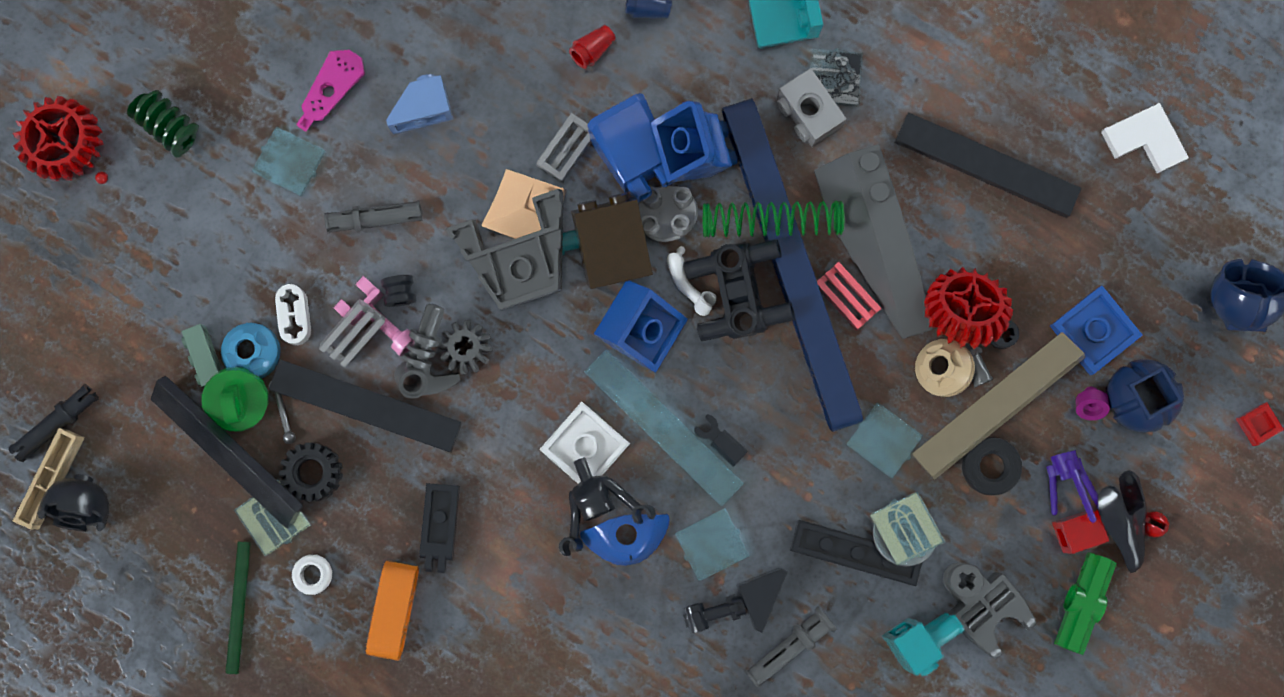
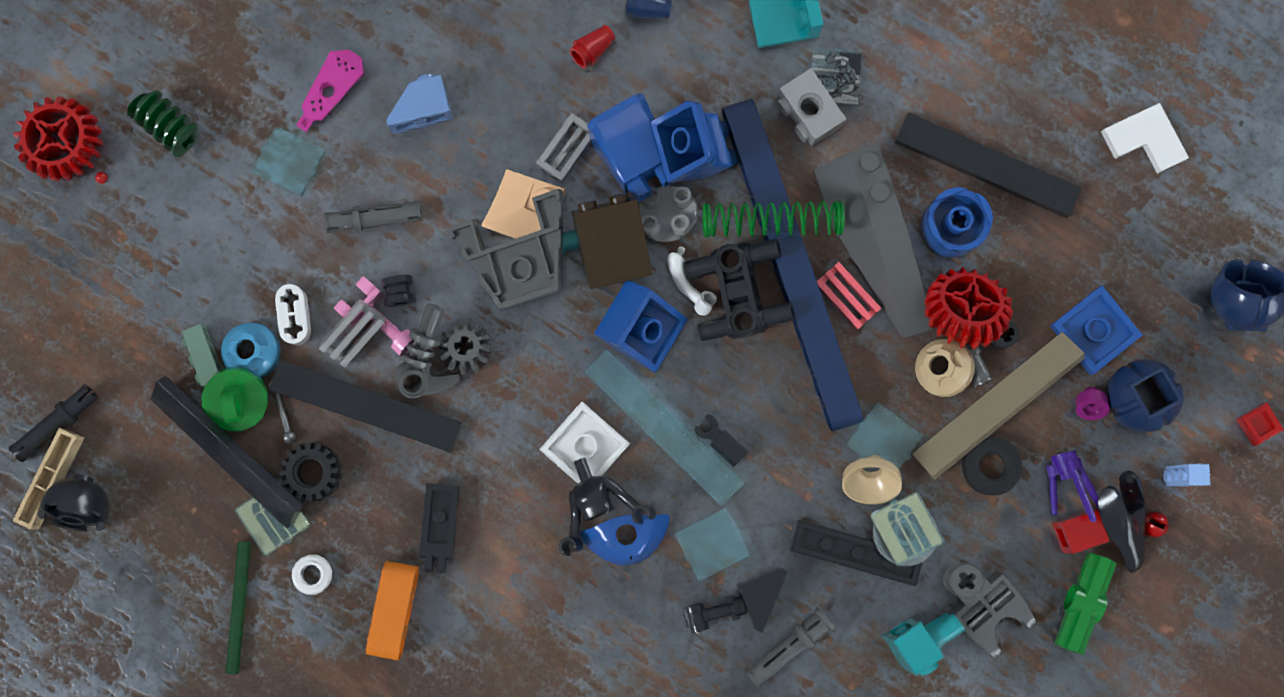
(871, 486): none -> tan piece
(961, 206): none -> blue brick
(1187, 475): none -> light blue piece

